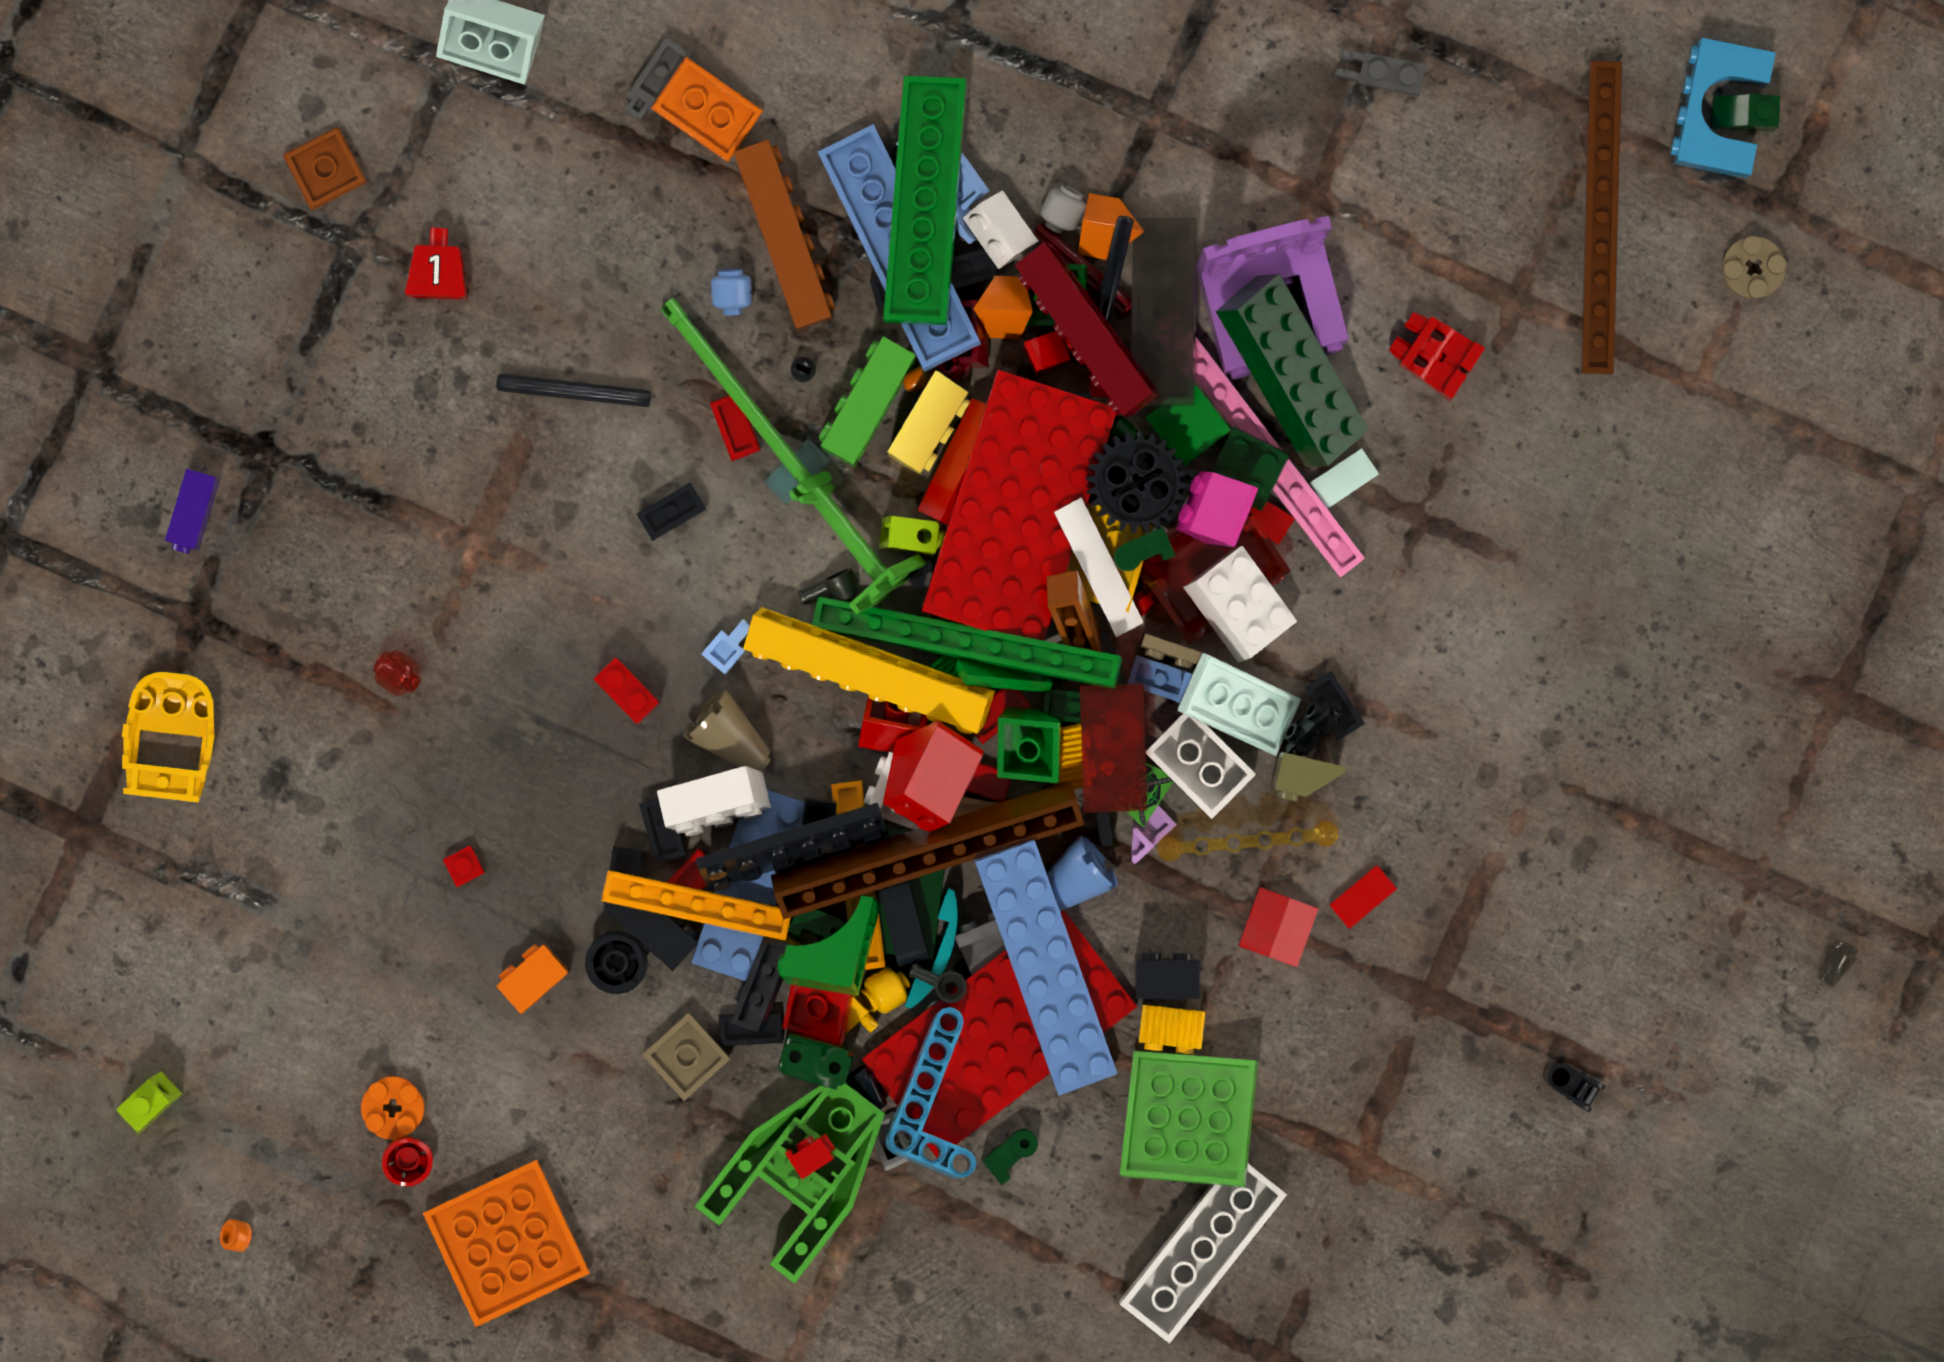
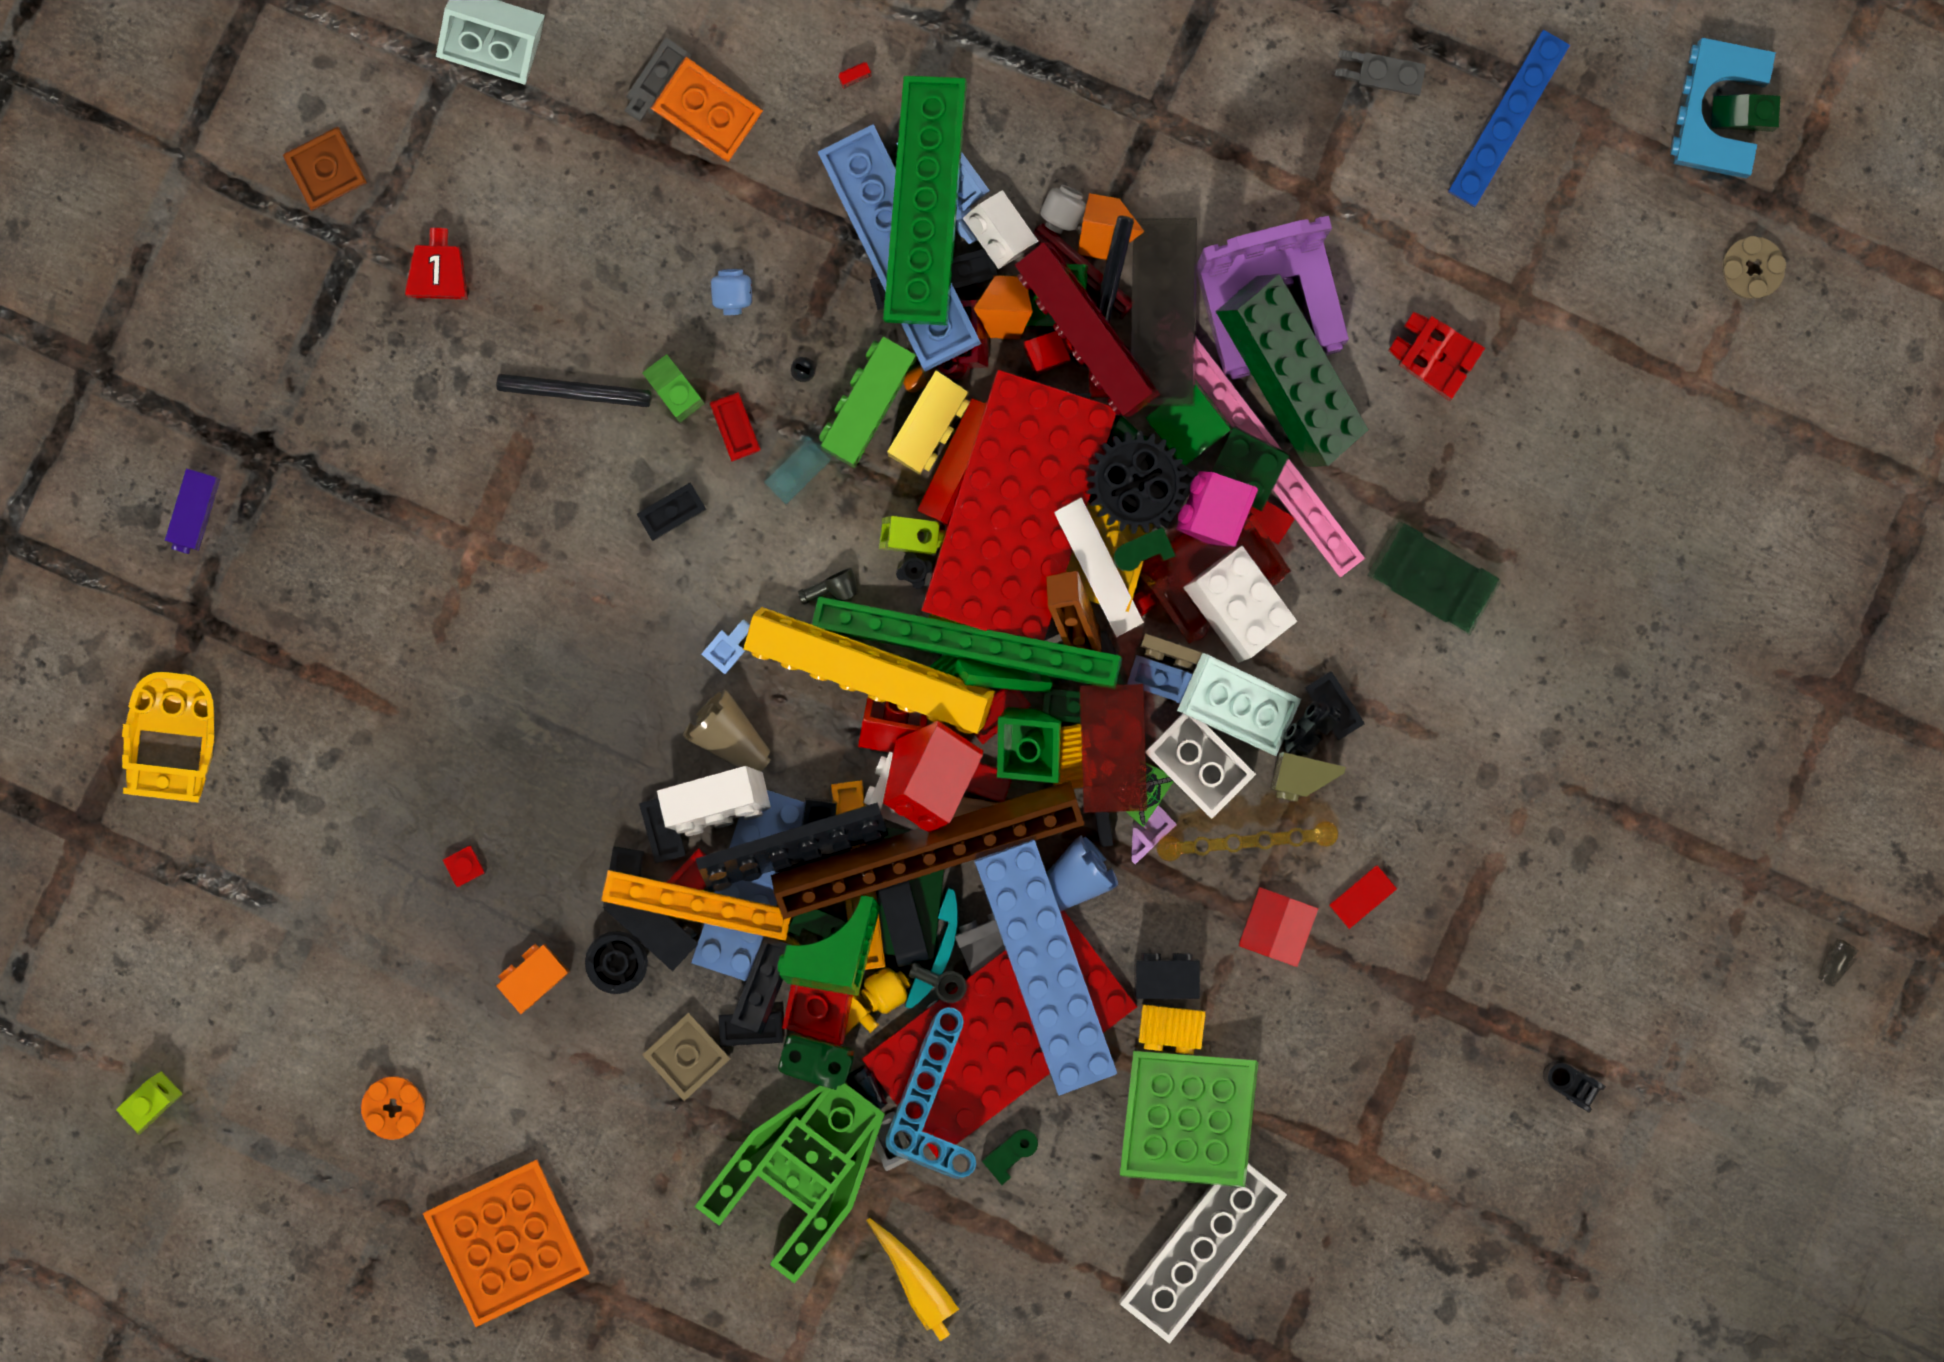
(235, 1235): orange tile -> none
(397, 673): clear red head -> none
(407, 1159): red helmet -> none
(627, 691): red brick -> none
(673, 388): none -> bright green slope
(783, 236): dark orange brick -> none
(810, 488): bright green piece -> none
(811, 1155): red brick -> none
(854, 75): none -> red tile
(923, 1290): none -> yellow piece
(1344, 478): light aqua tile -> none
(1434, 578): none -> clear green plate
(1508, 118): none -> blue plate
(1601, 217): reddish brown plate -> none

